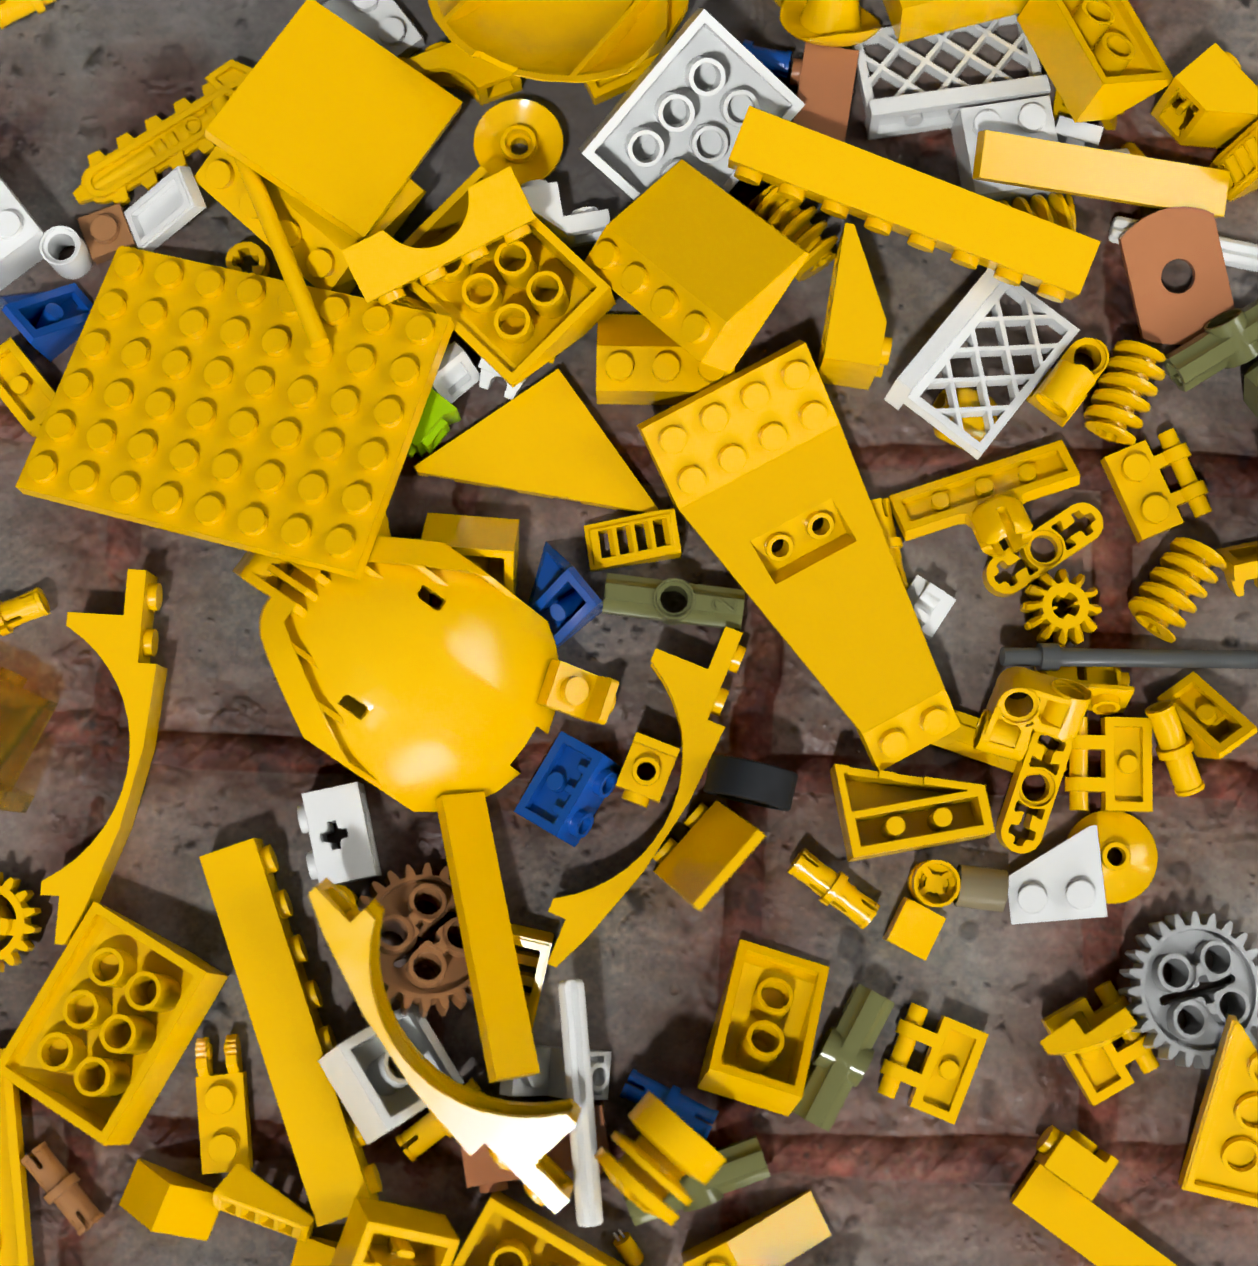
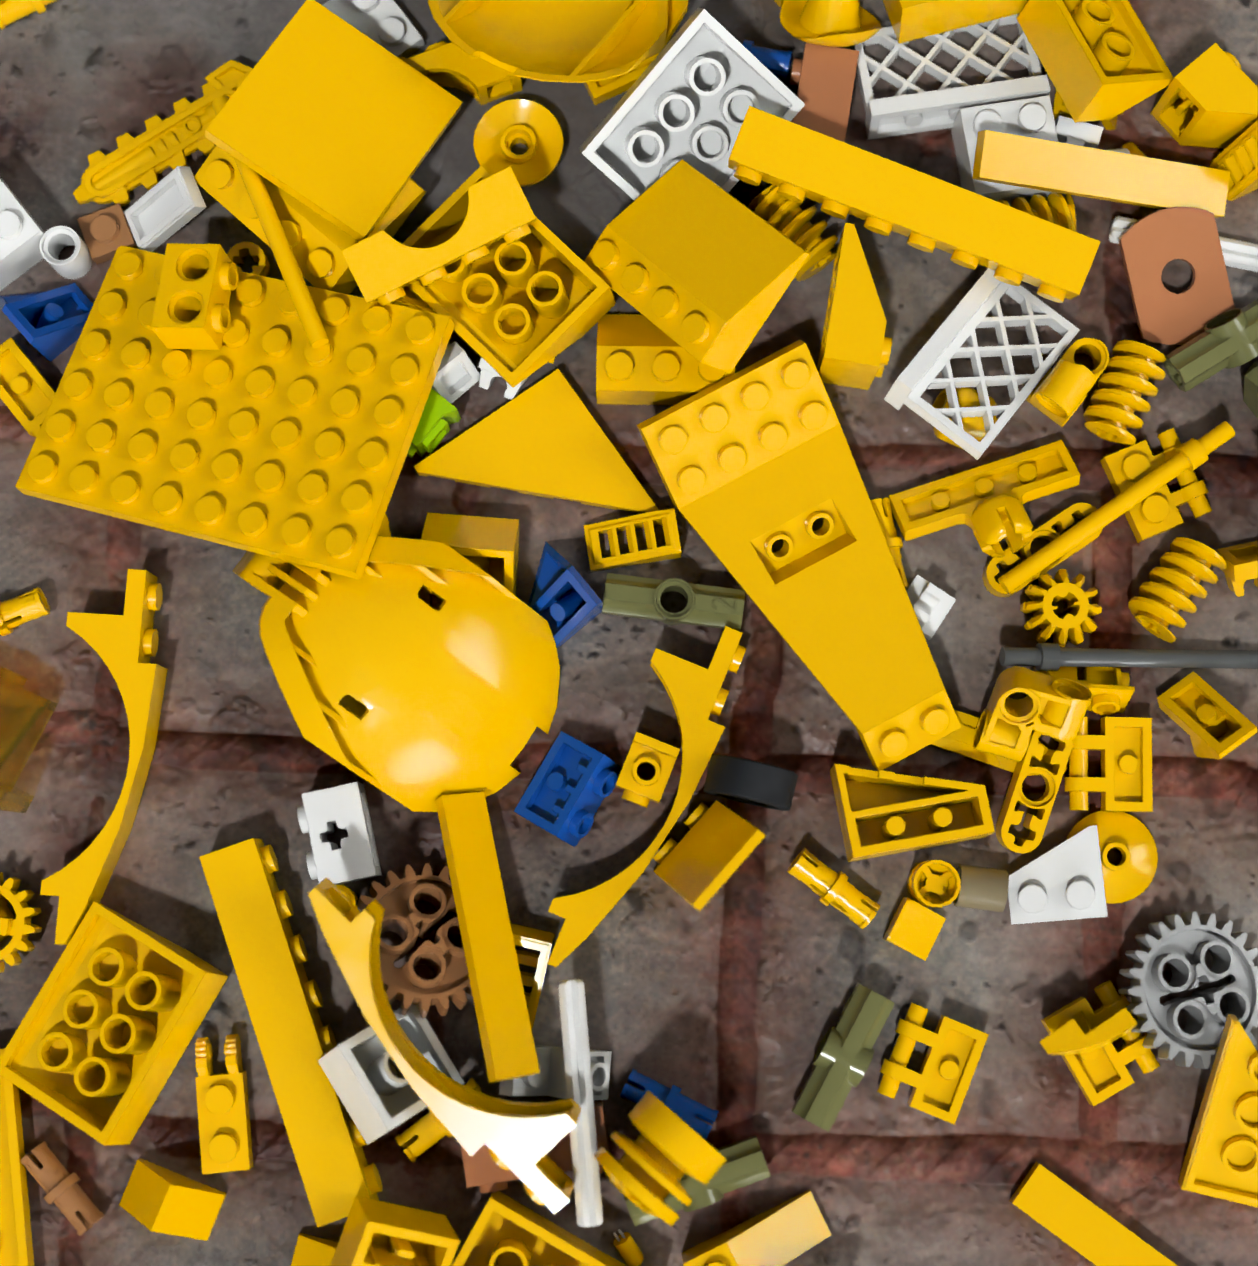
(186, 294): none -> yellow brick
(256, 1201): yellow slope -> none
(574, 230): white slope -> none
(578, 692): yellow bracket -> none
(764, 1029): yellow slope -> none
(1073, 1160): yellow brick -> none
(1175, 748): yellow pin -> none
(1188, 457): none -> yellow bar

